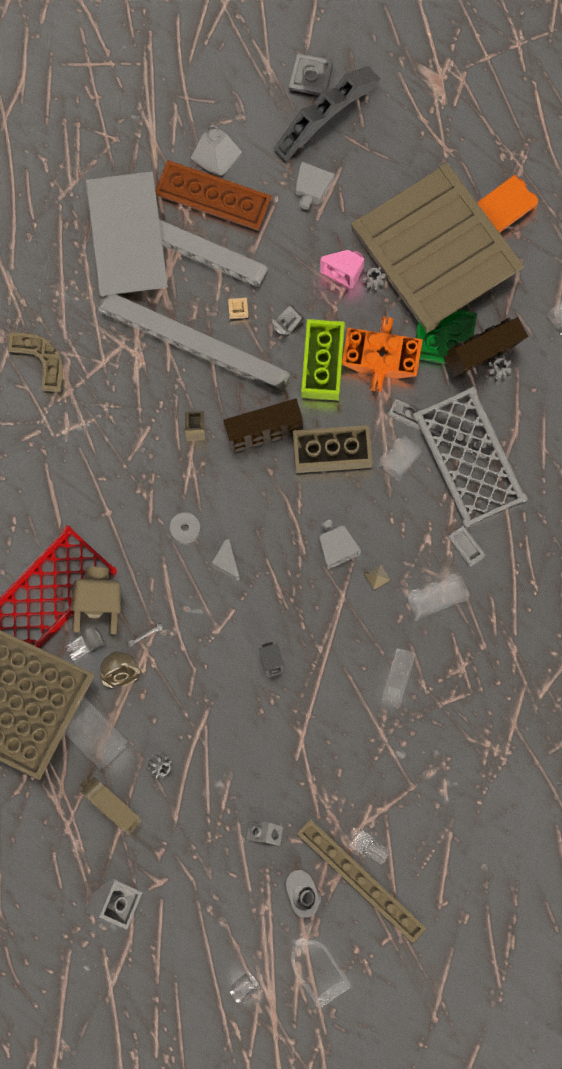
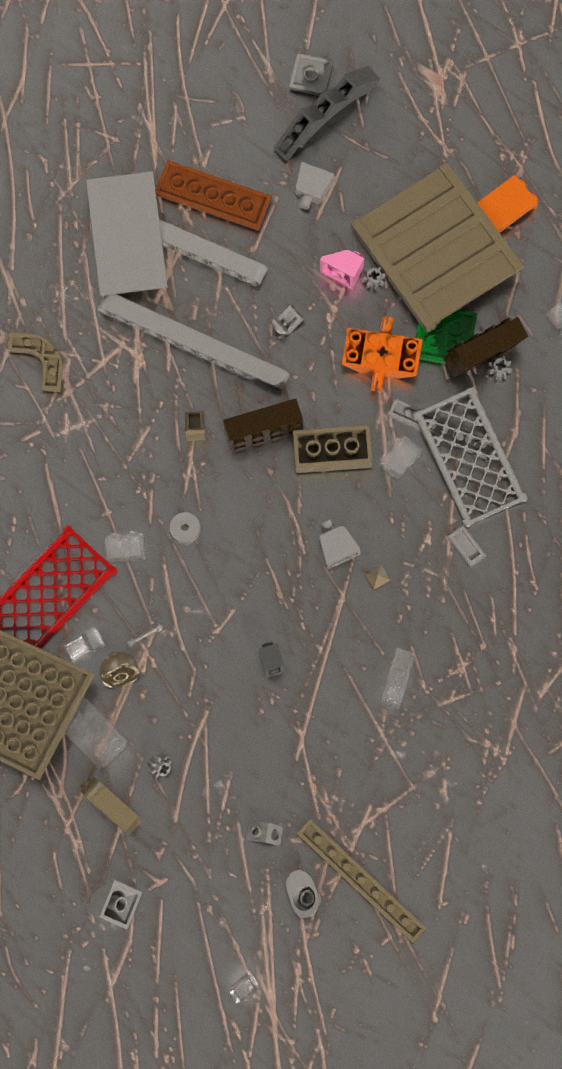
(95, 597): dark tan piece -> none
(125, 547): none -> clear brick
(215, 152): light grey slope -> none
(225, 561): light grey slope -> none
(238, 308): tan plate -> none
(322, 359): lime brick -> none
(331, 993): clear window -> none
(366, 845): clear piece -> none
(437, 596): clear brick -> none

